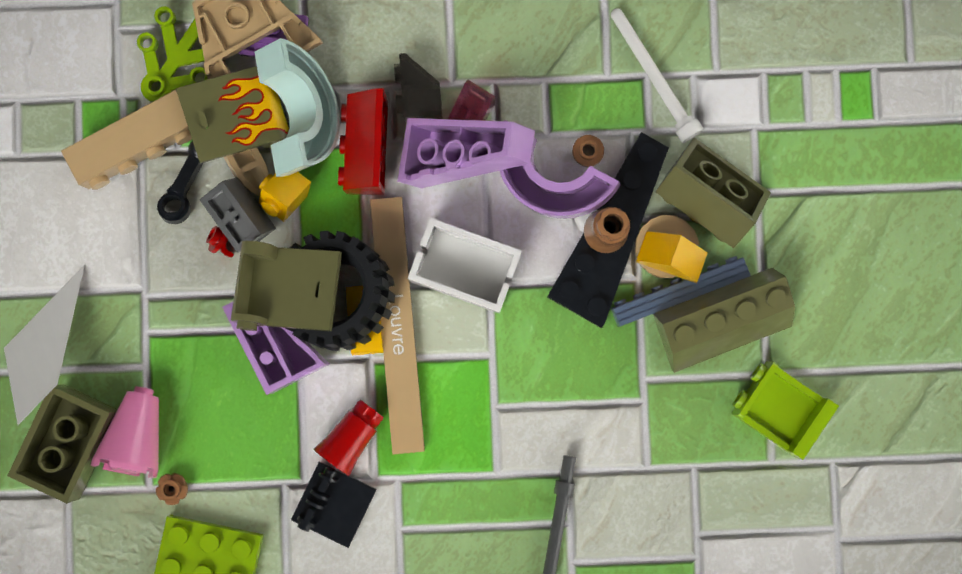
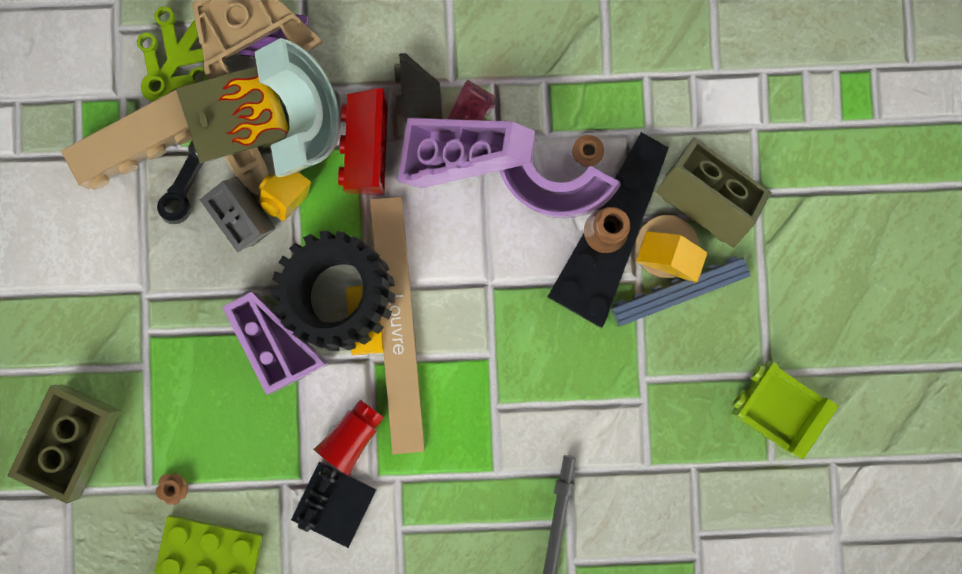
(39, 348): white sticker -> none
(132, 436): bright pink cone -> none
(218, 241): red plate -> none
(282, 287): olive door -> none
(464, 265): white piece -> none
(686, 126): white piece -> none
(725, 318): olive slope -> none

